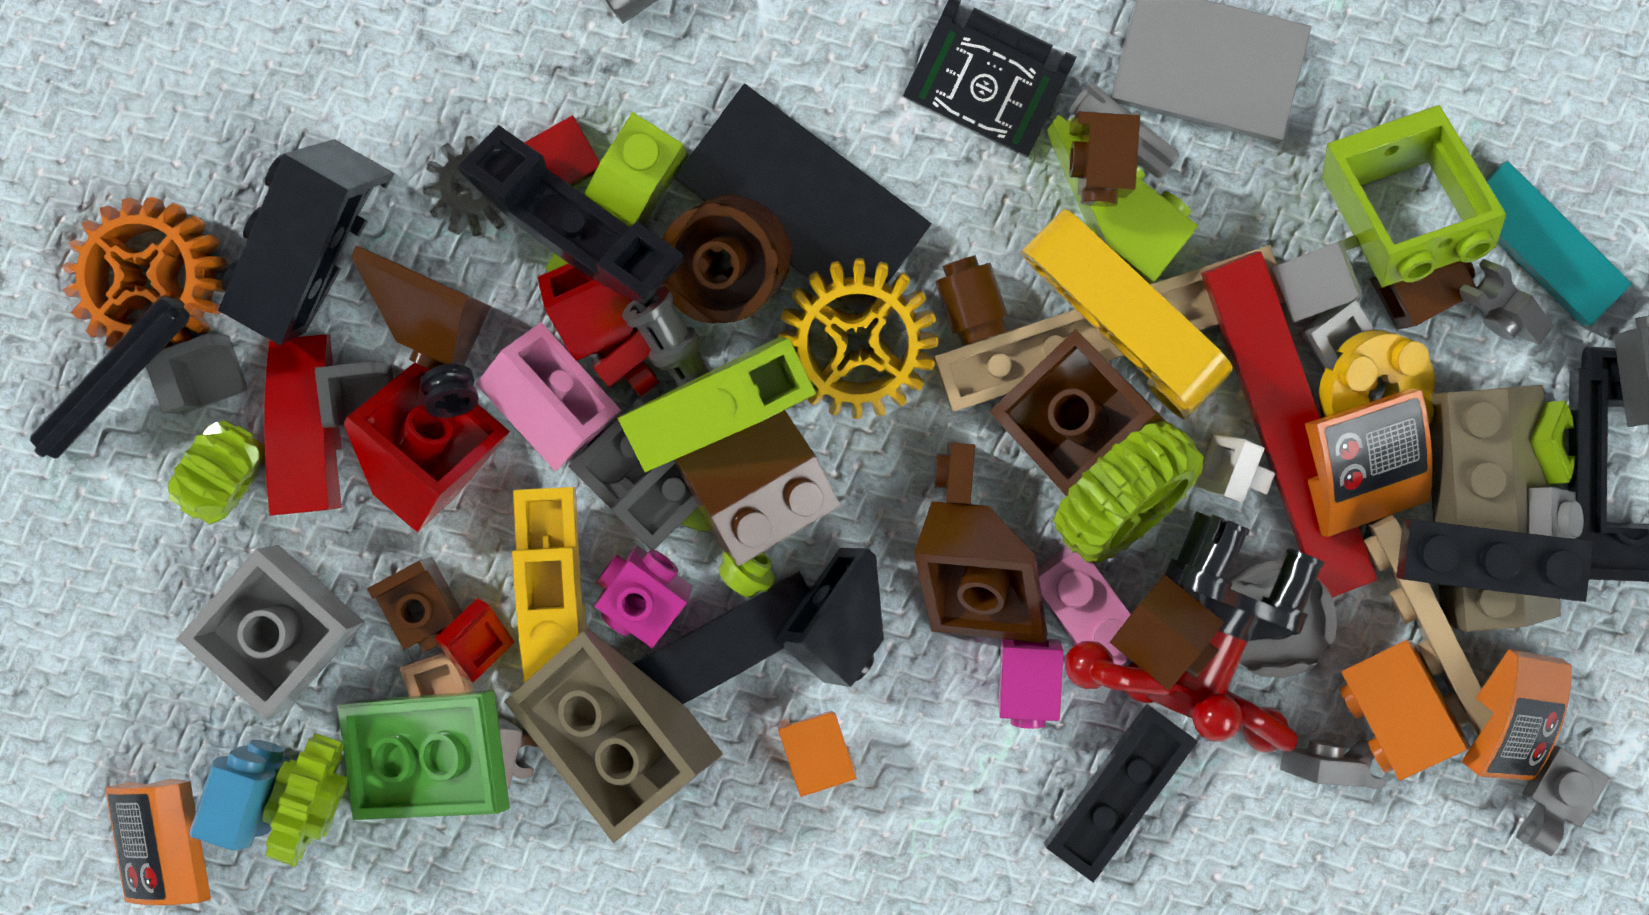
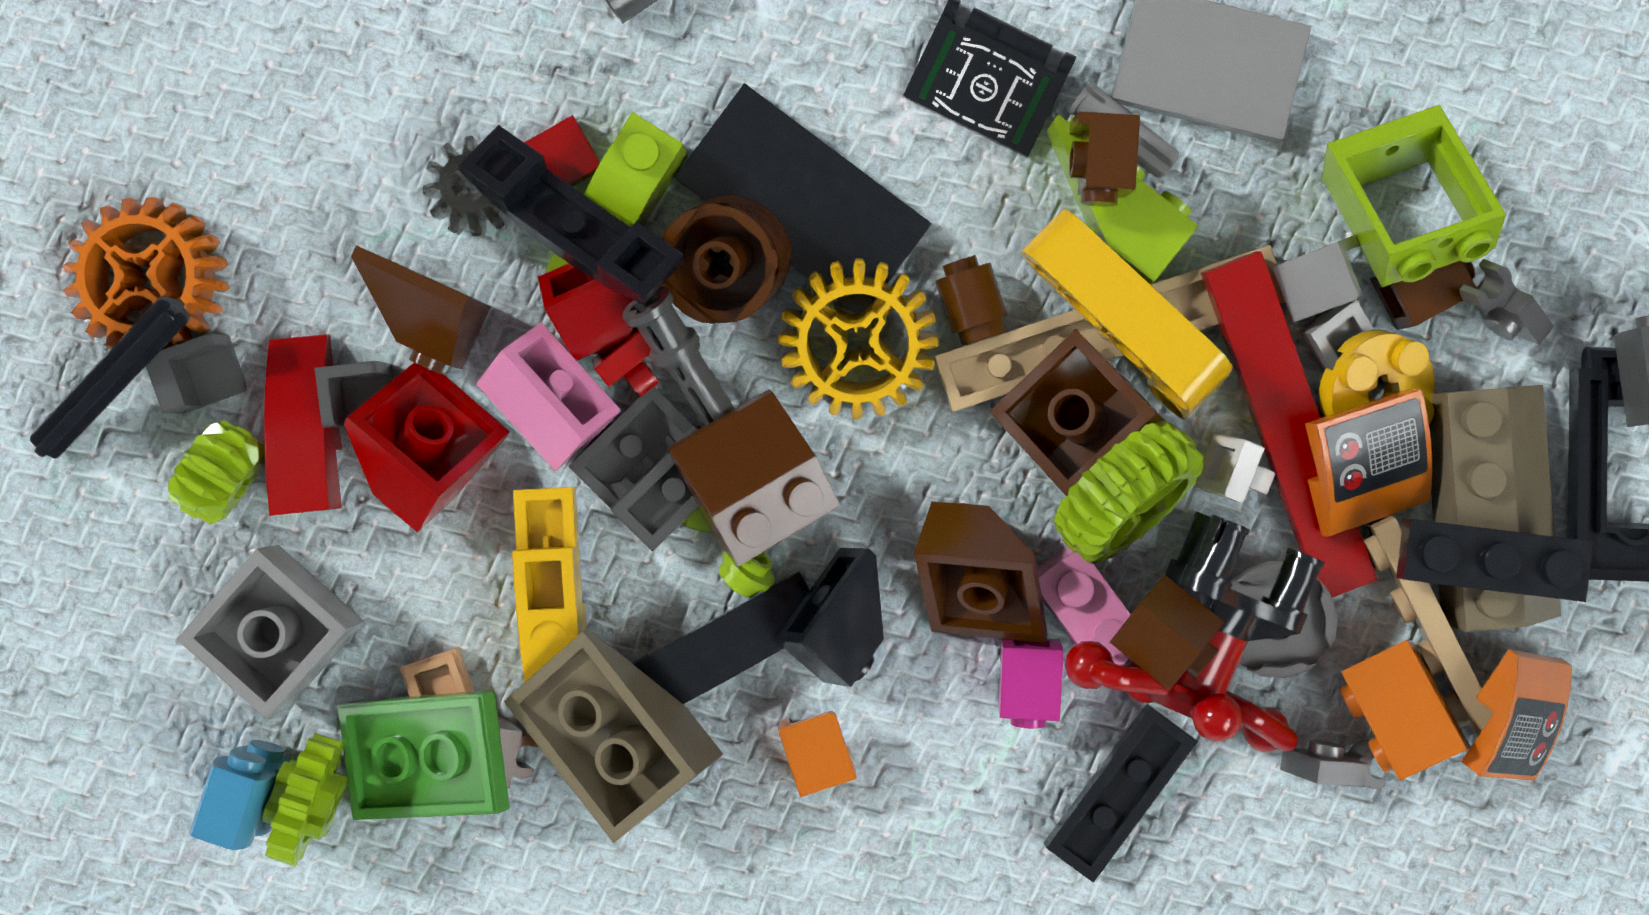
(153, 843): slope -> none
(298, 237): black wedge -> none
(423, 583): reddish brown brick -> none
(449, 390): black bush -> none
(475, 640): red tile -> none
(642, 594): dark pink brick -> none
(717, 404): lime slope -> none
(955, 472): reddish brown plate -> none
(1549, 442): lime tile -> none
(1554, 249): teal tile -> none
(1554, 513): light grey plate -> none
(1562, 793): flat silver plate -> none

